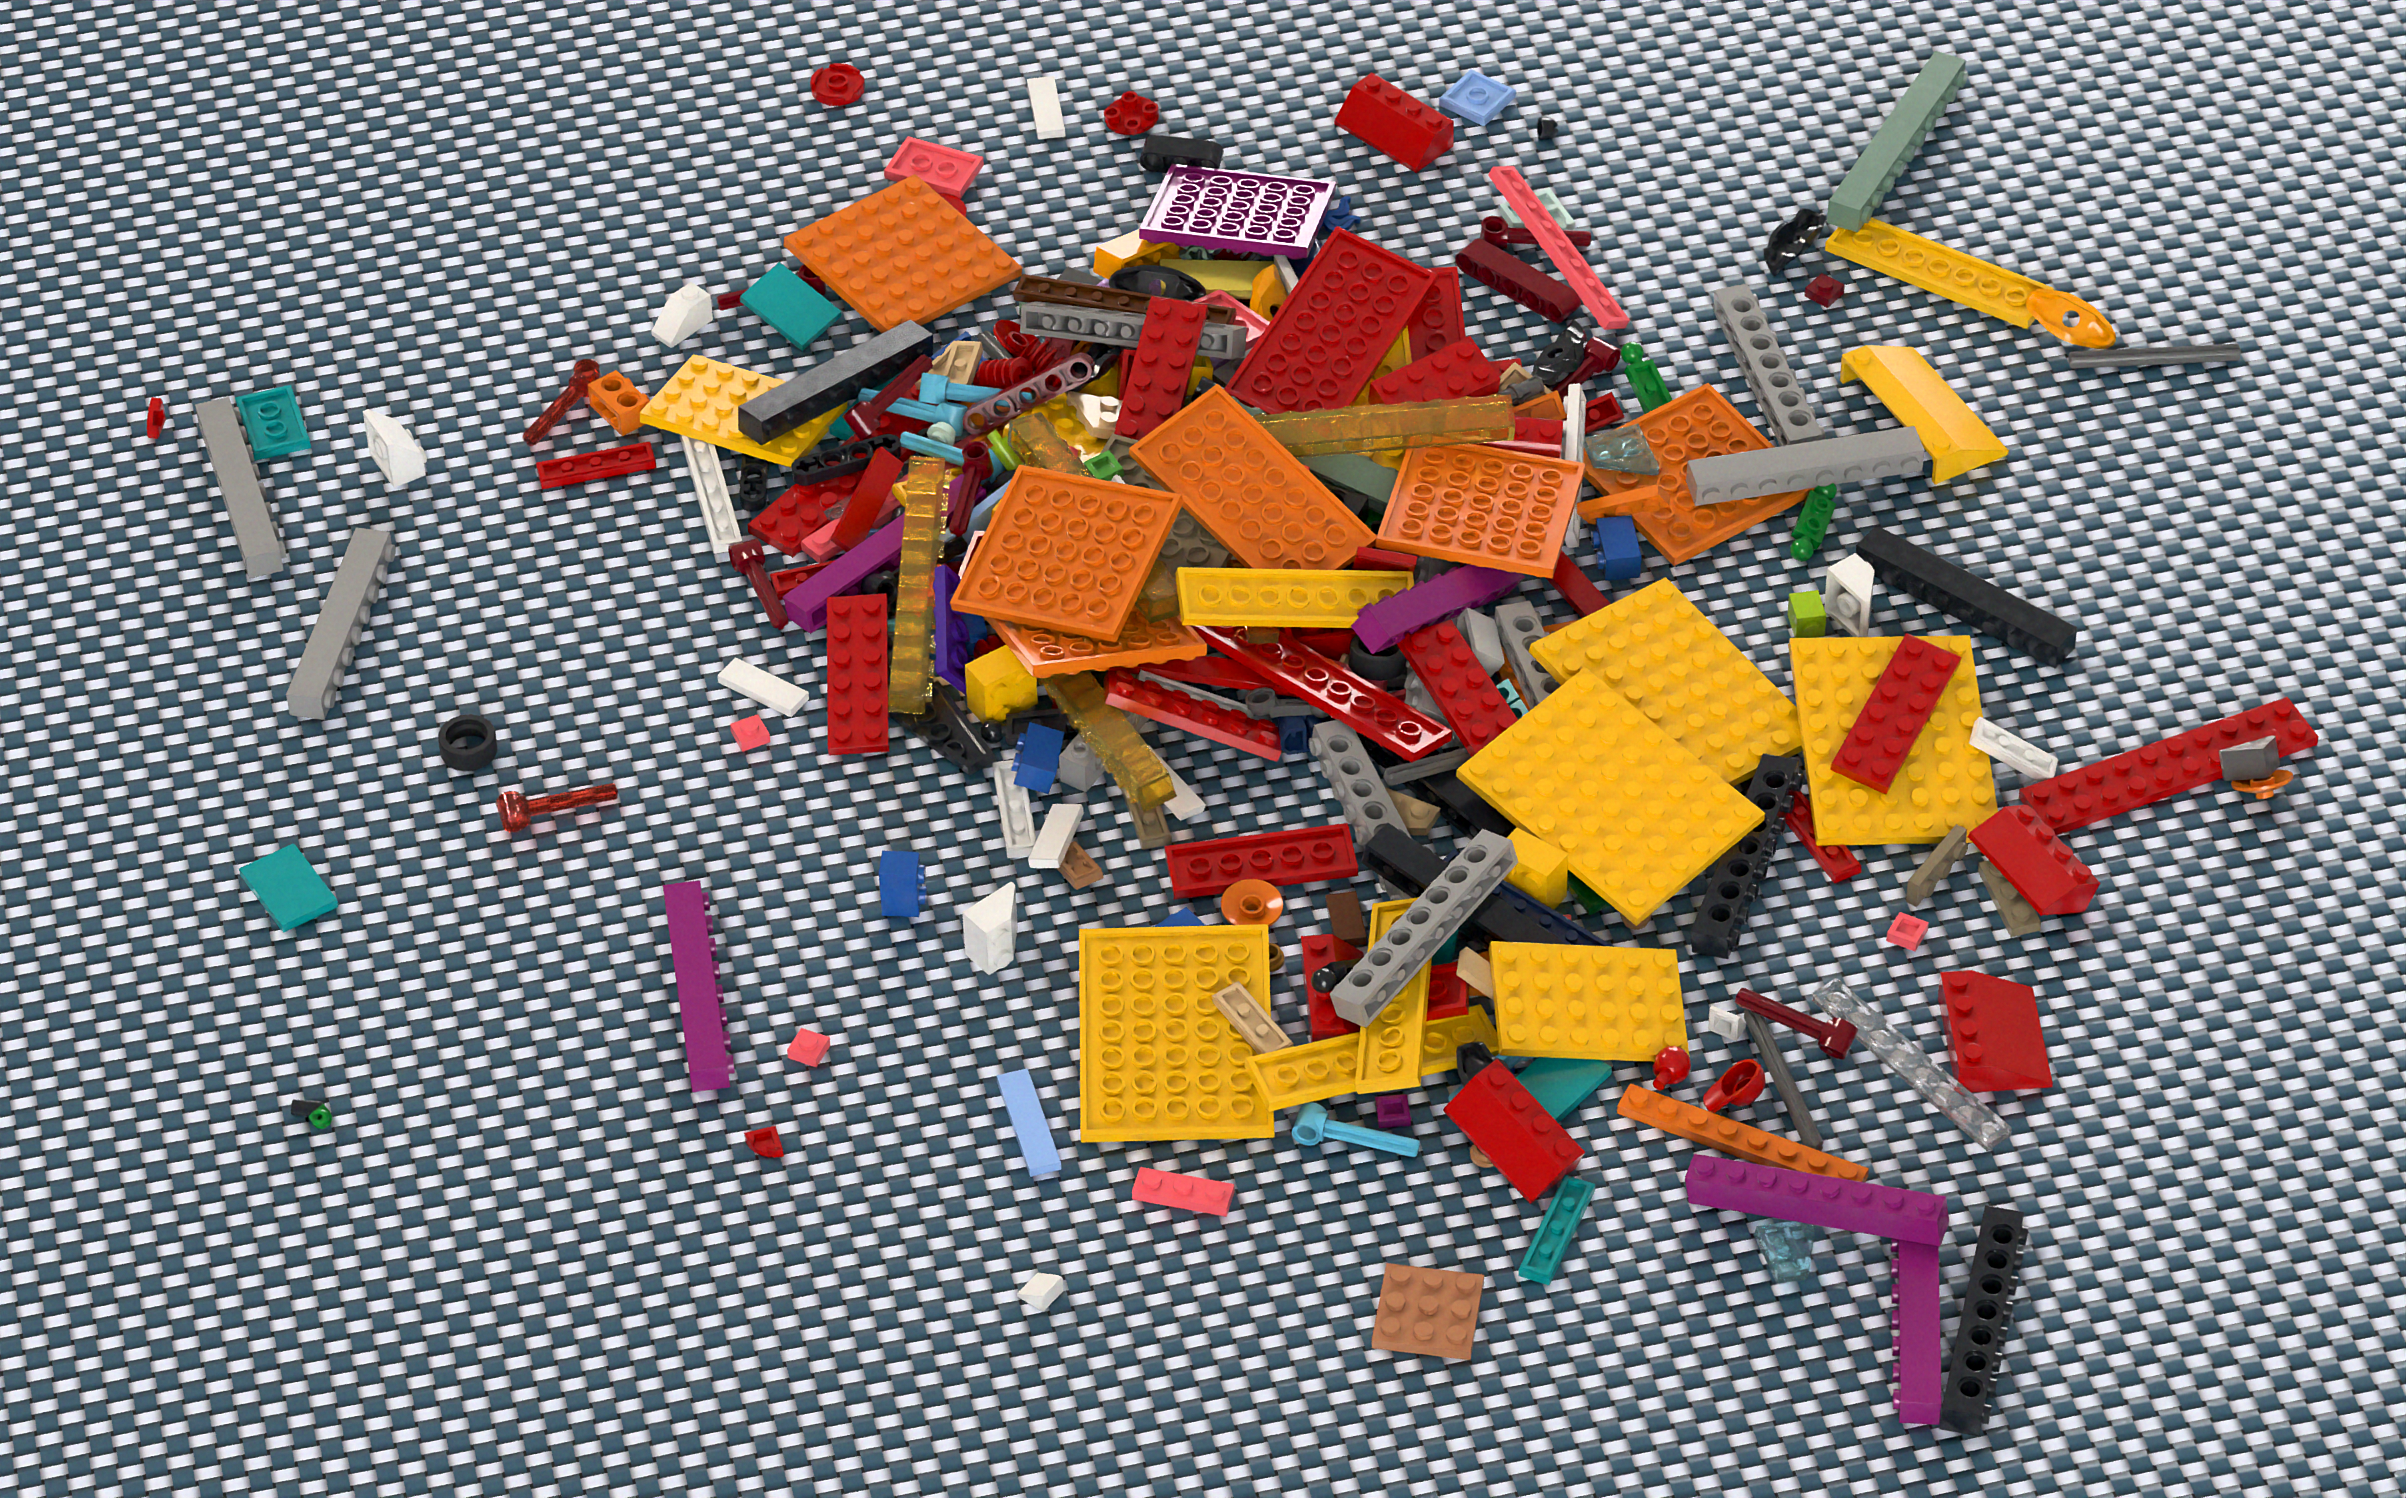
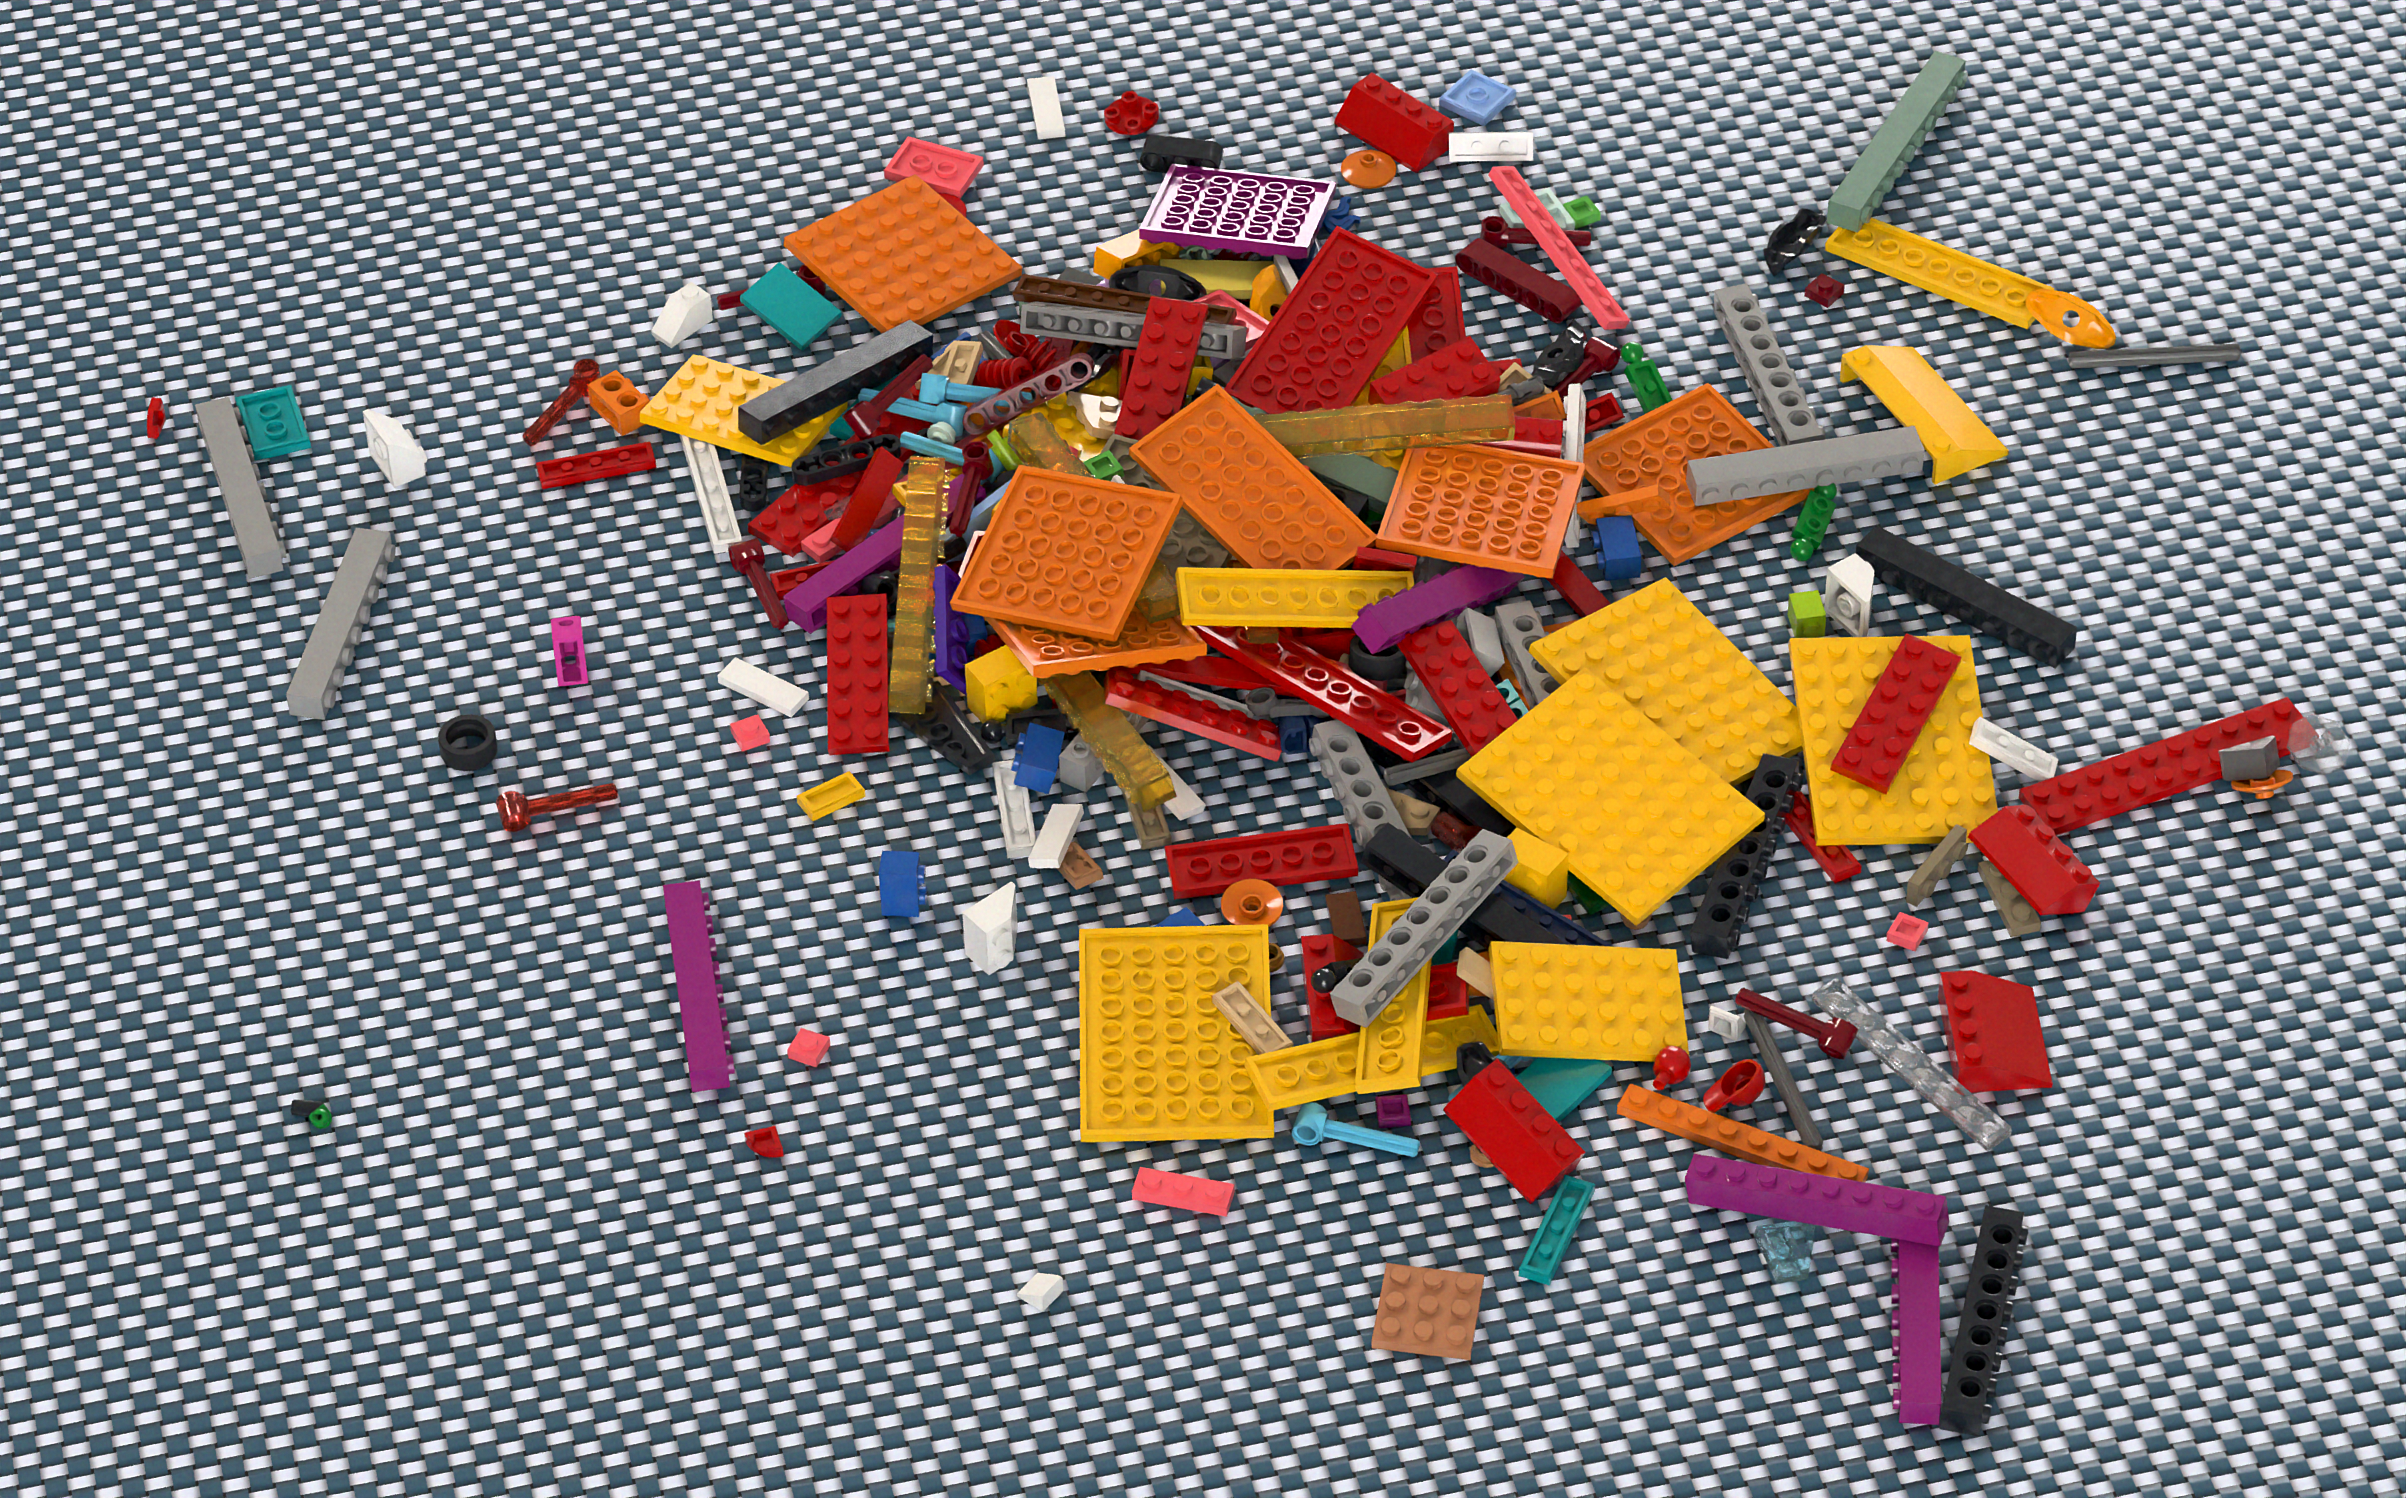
(288, 887): teal tile -> none
(568, 641): none -> dark pink torso
(830, 796): none -> yellow tile
(837, 84): red tile -> none
(1028, 1122): light blue tile -> none
(1368, 169): none -> orange dish
(1453, 831): none -> clear red piece
(1490, 146): none -> white plate
(1546, 128): black hinge -> none
(1582, 211): none -> bright green plate
(1622, 451): clear light blue wing -> none
(2318, 744): none -> clear piece

